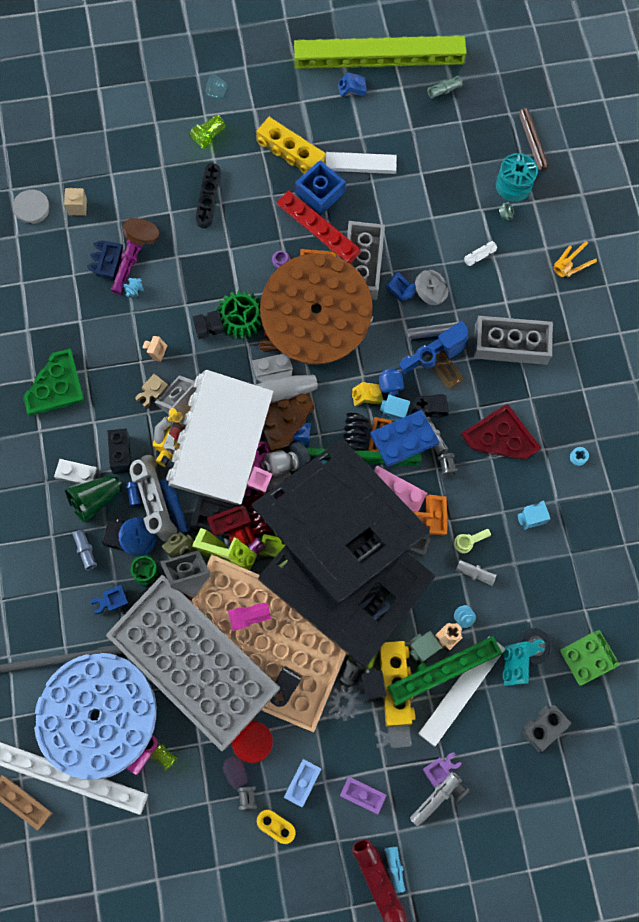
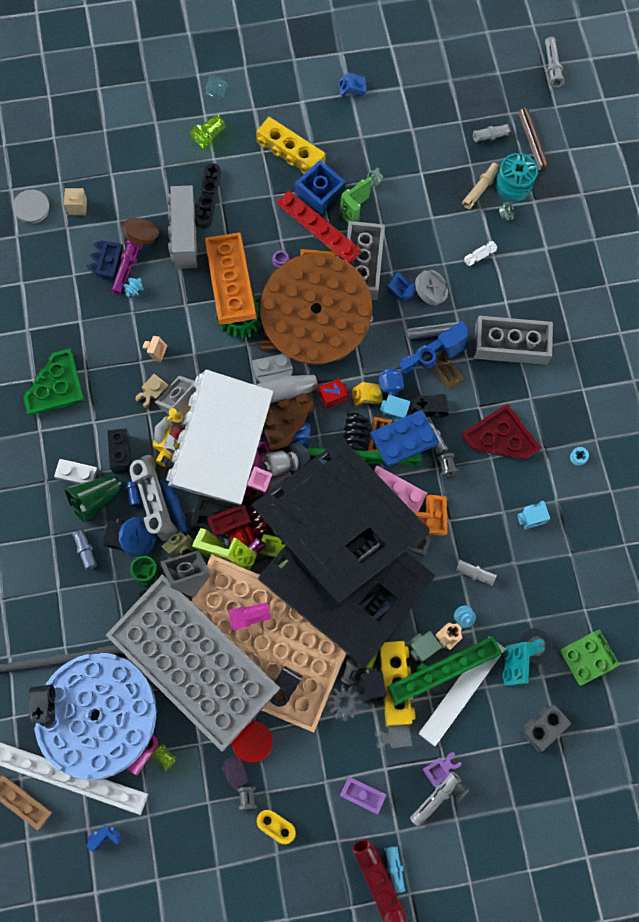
(42, 703): none -> black piece
(99, 837): none -> blue bracket
(113, 599): blue plate -> none
(182, 227): none -> light grey brick
(208, 324): black wheel -> none
(230, 278): none -> orange plate
(302, 783): light blue plate -> none
(333, 393): none -> red brick
(352, 199): none -> bright green bracket
(361, 162): white tile -> none
(376, 177): none -> sand green plate
(379, 52): lime brick -> none
(444, 87): sand green pin -> none
(464, 543): yellowish green plate -> none
(485, 180): none -> tan pin
(491, 133): none -> light grey pin
(555, 68): none -> light grey pin
(563, 265): light orange plant -> none

